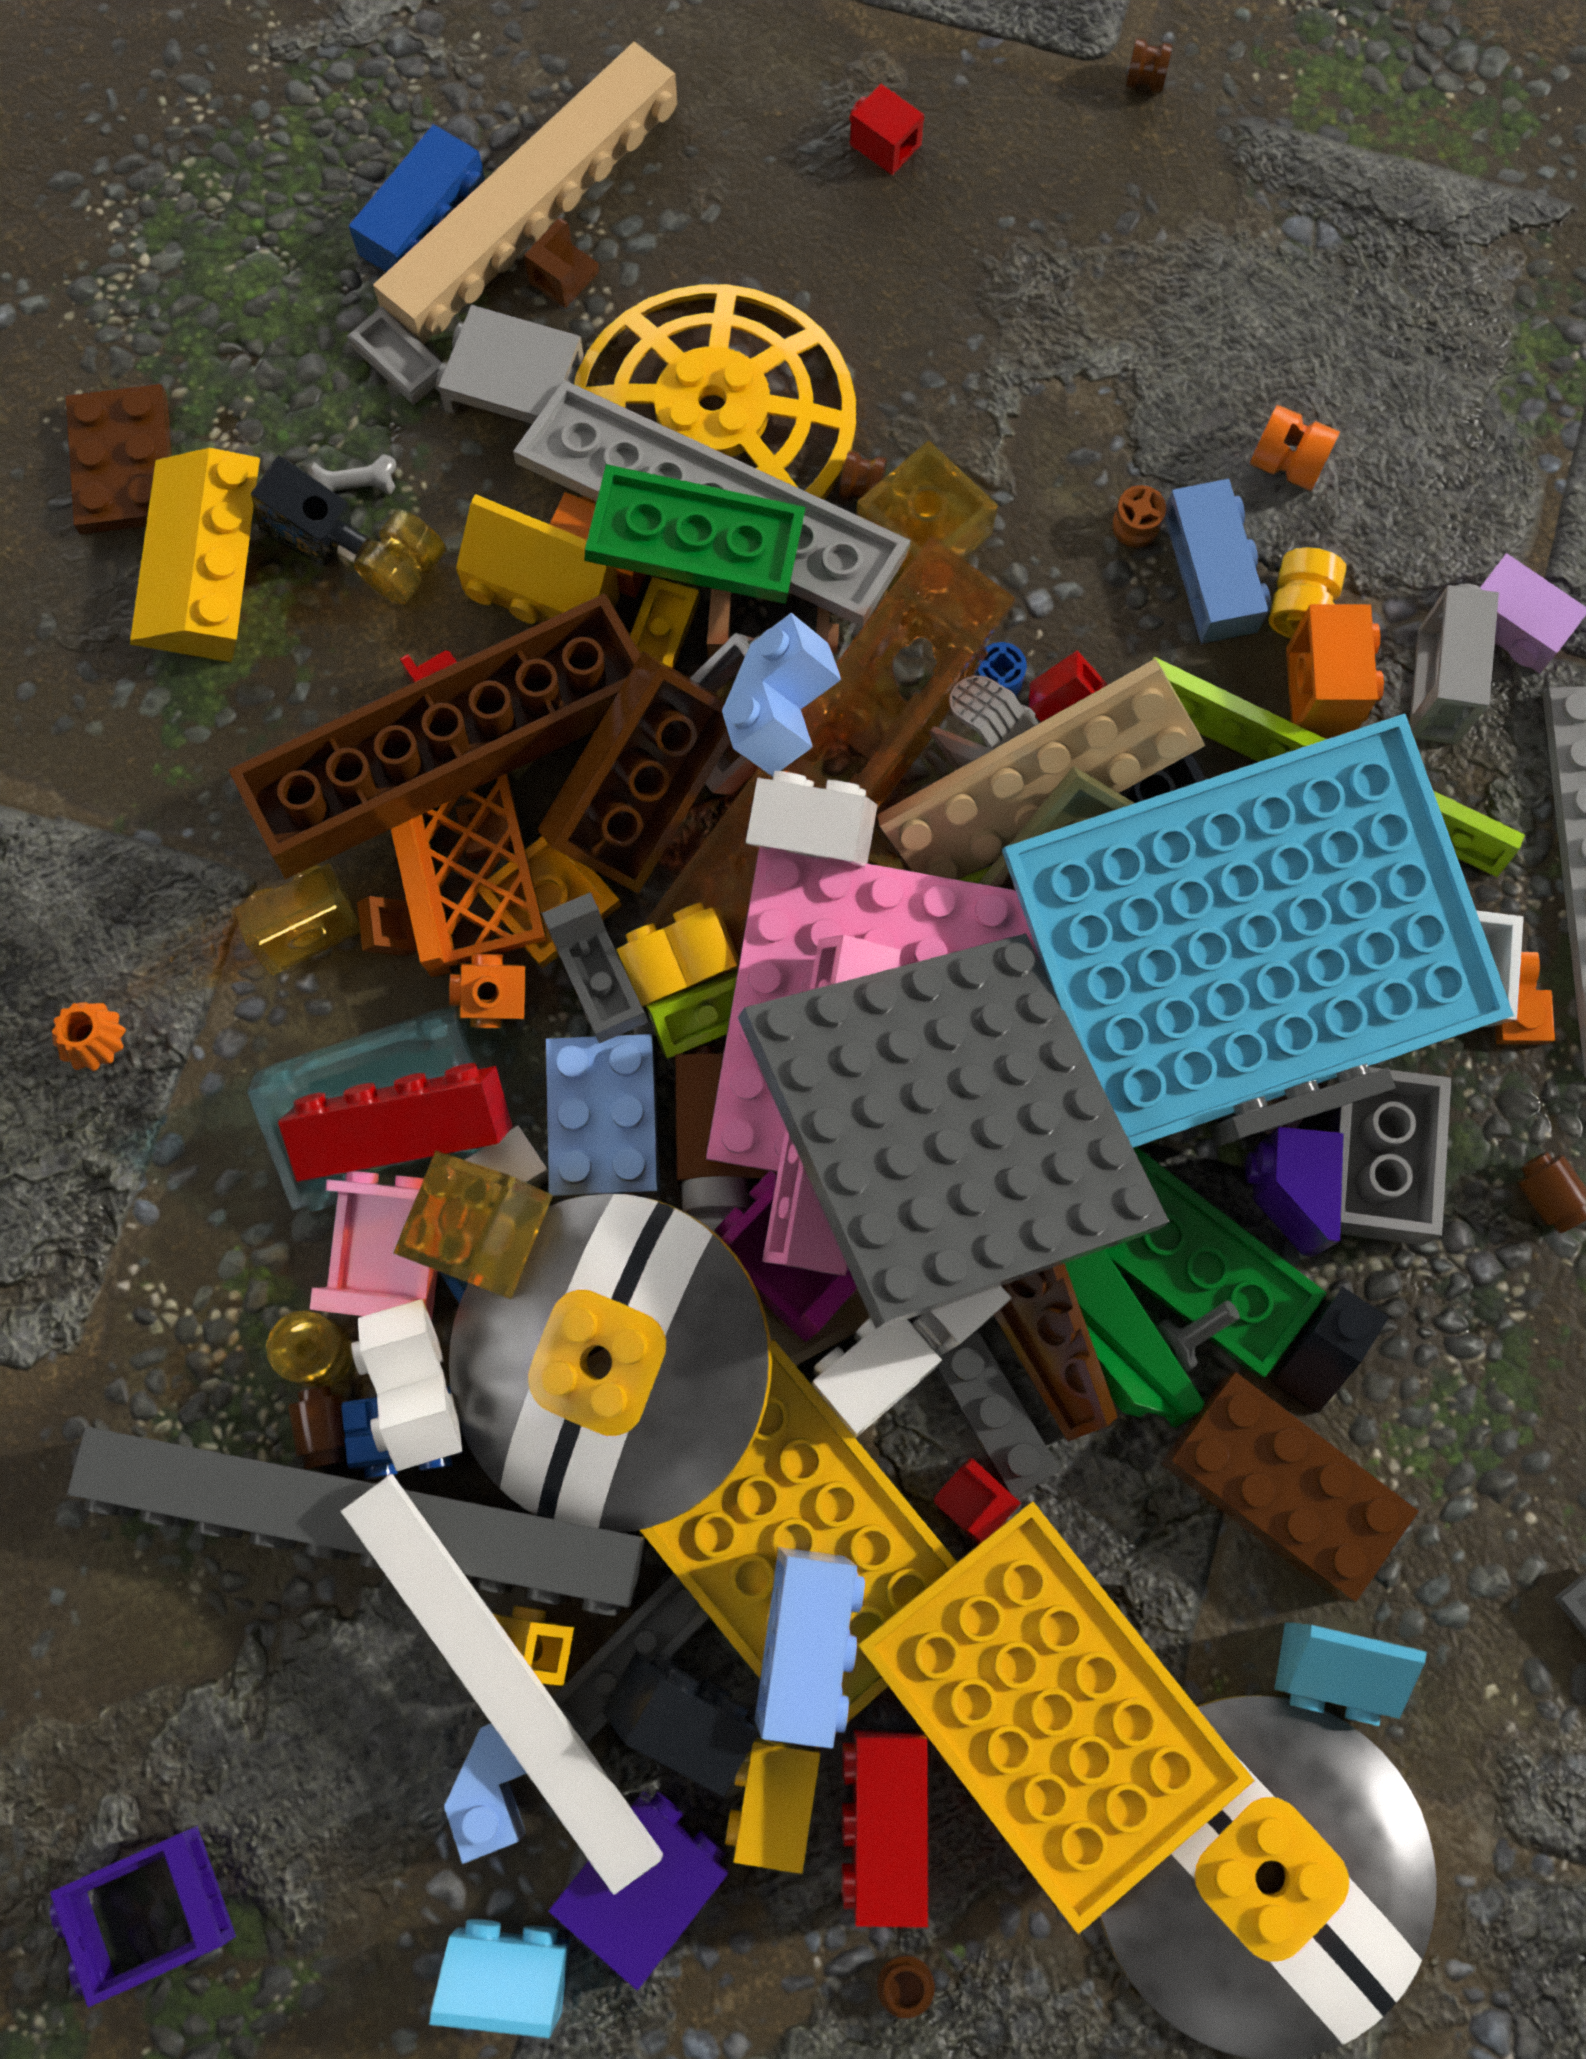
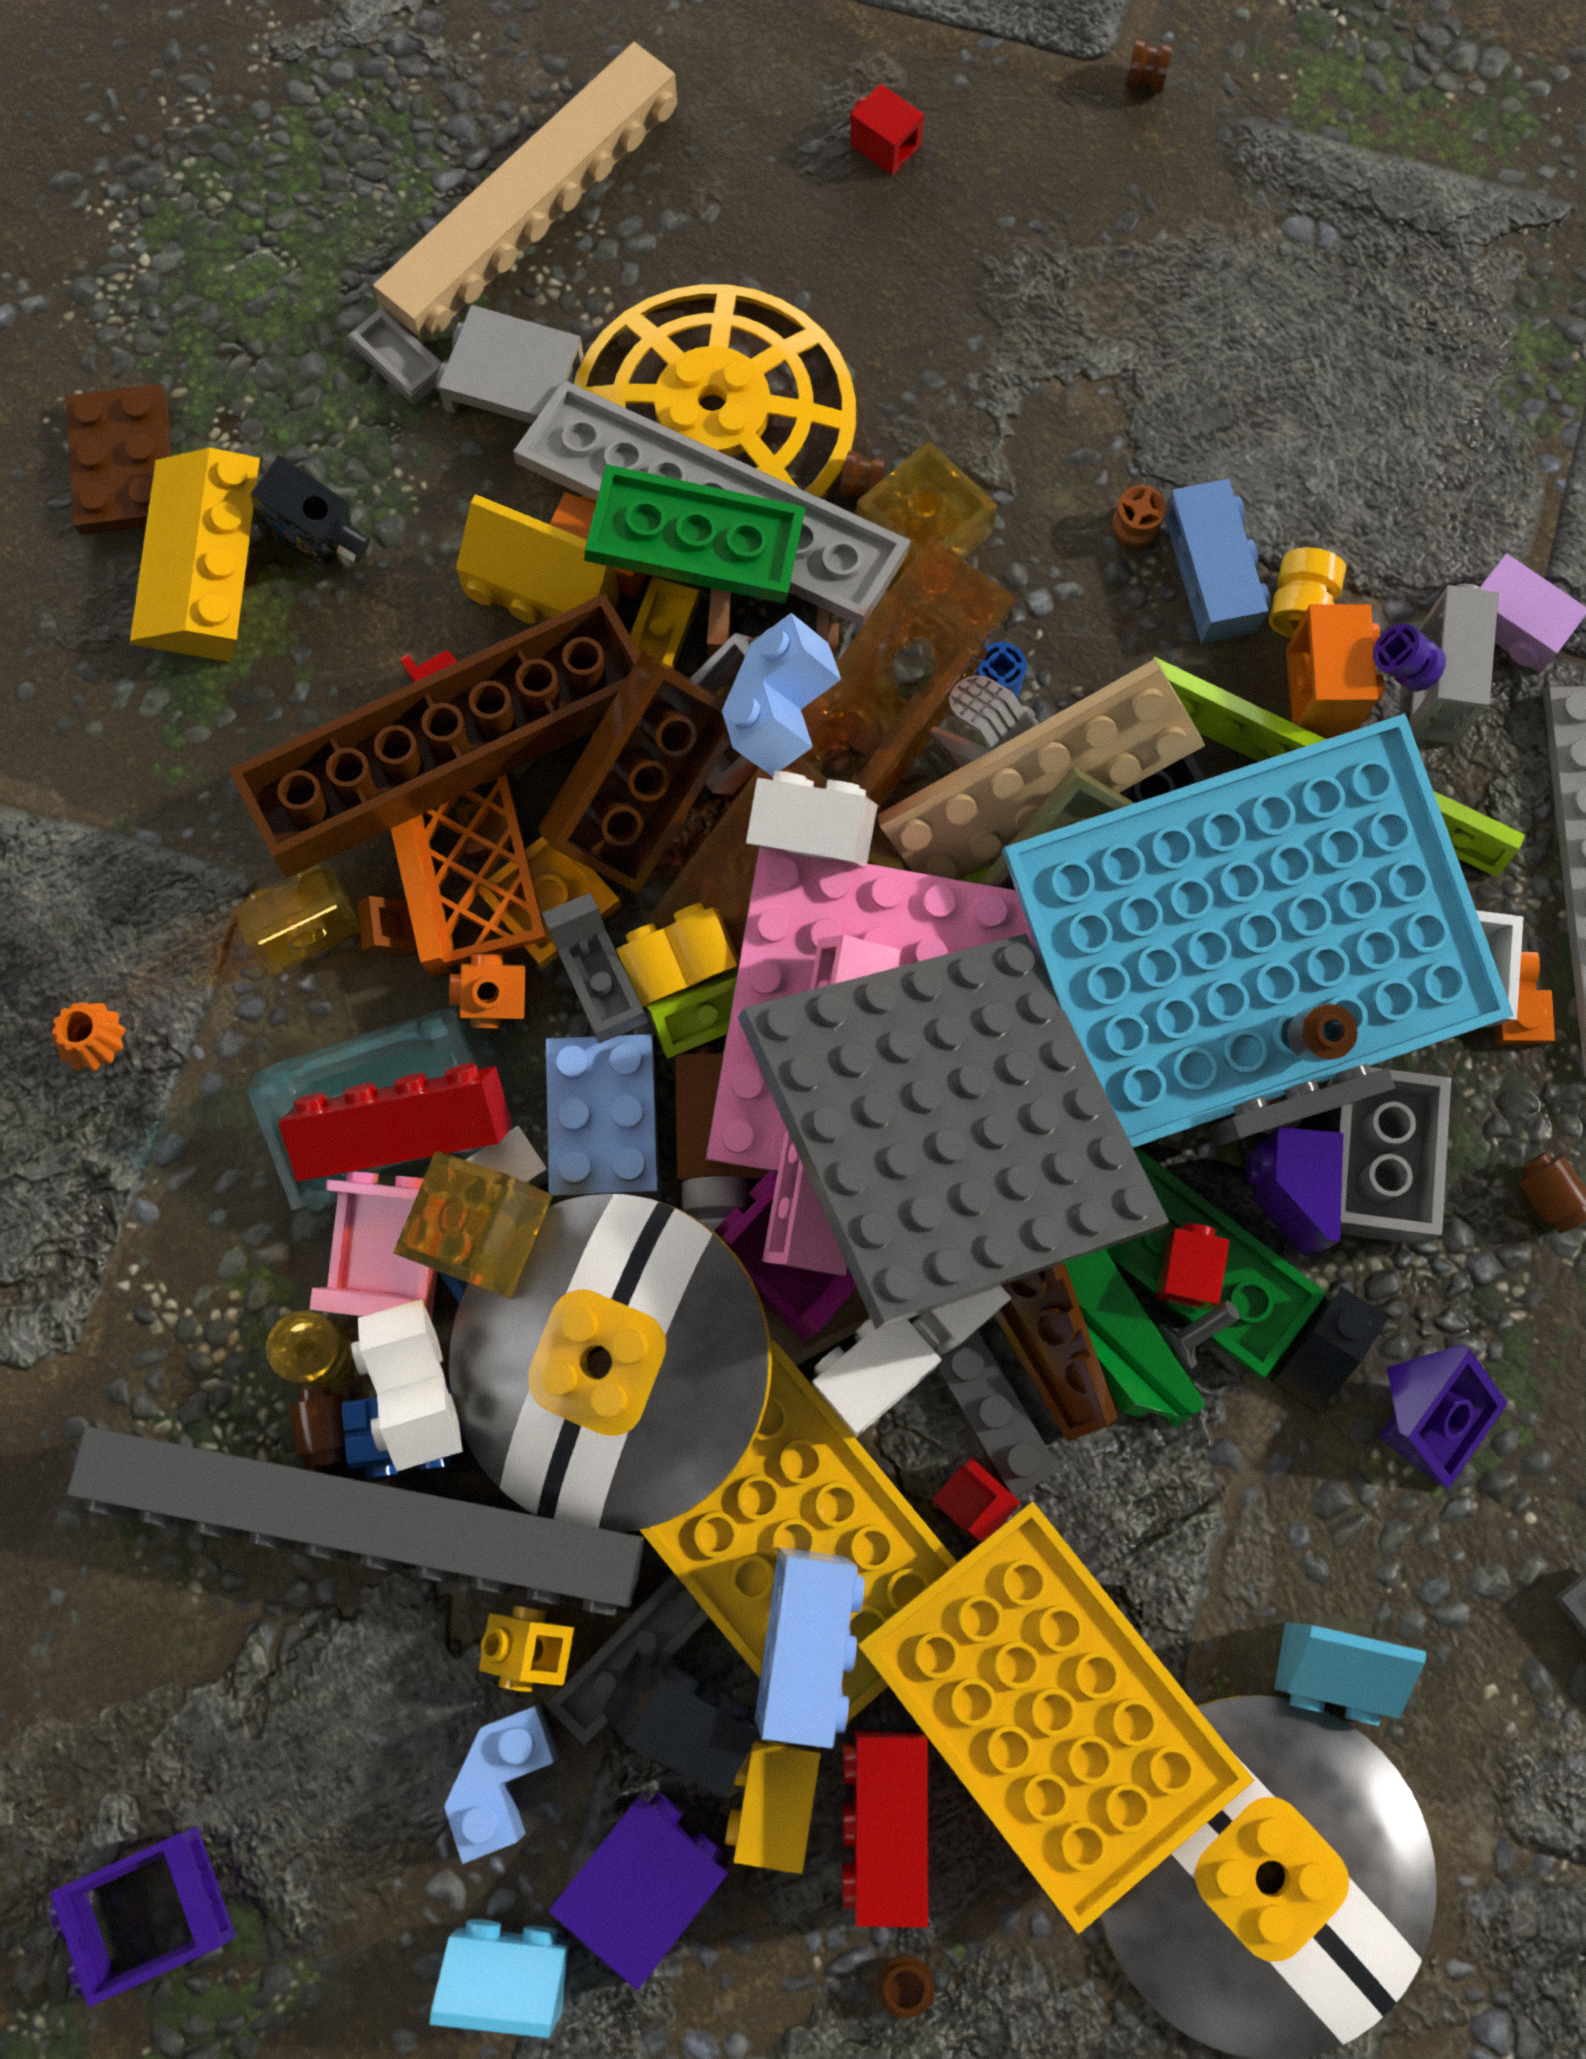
(373, 475): light grey piece -> none
(404, 552): clear yellow wheel -> none
(416, 197): blue brick -> none
(503, 1684): white tile -> none
(559, 266): reddish brown panel -> none
(1063, 686): red panel -> none
(1193, 1267): none -> red brick
(1290, 1488): reddish brown brick -> none
(1307, 1036): none -> reddish brown brick
(1312, 451): orange wheel -> none
(1409, 657): none -> dark purple wheel
(1441, 1411): none -> dark purple slope

